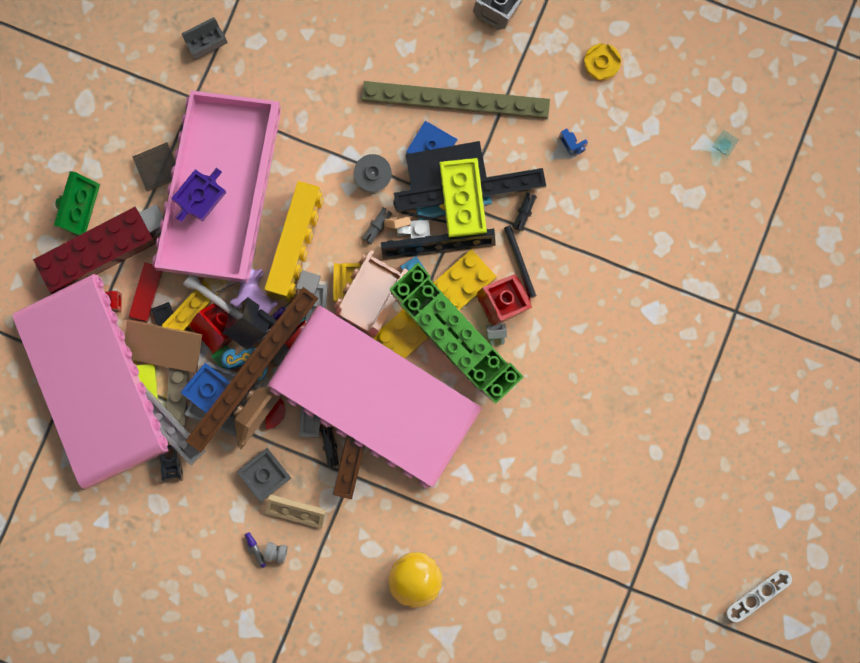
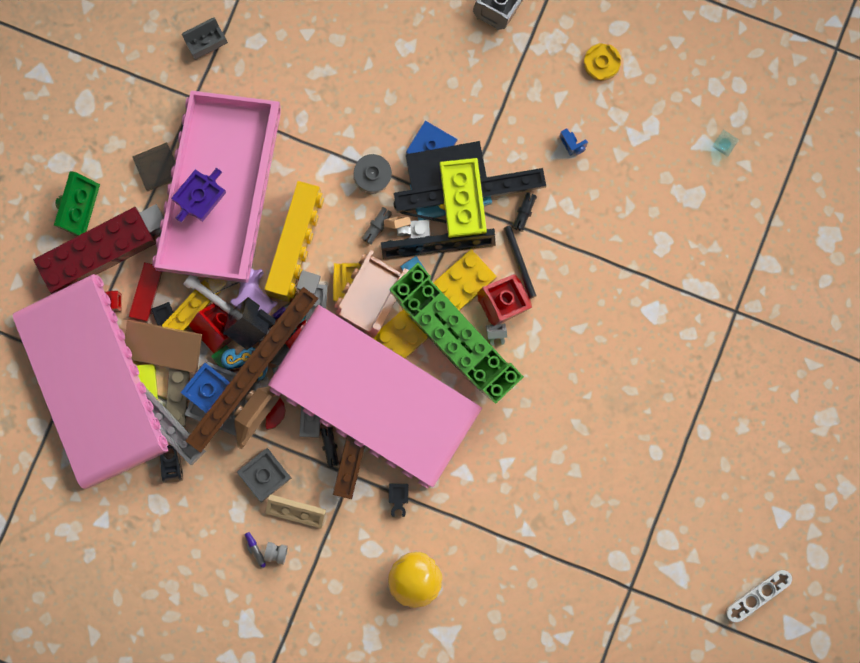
(398, 495): none -> black plate
(456, 99): olive plate -> none

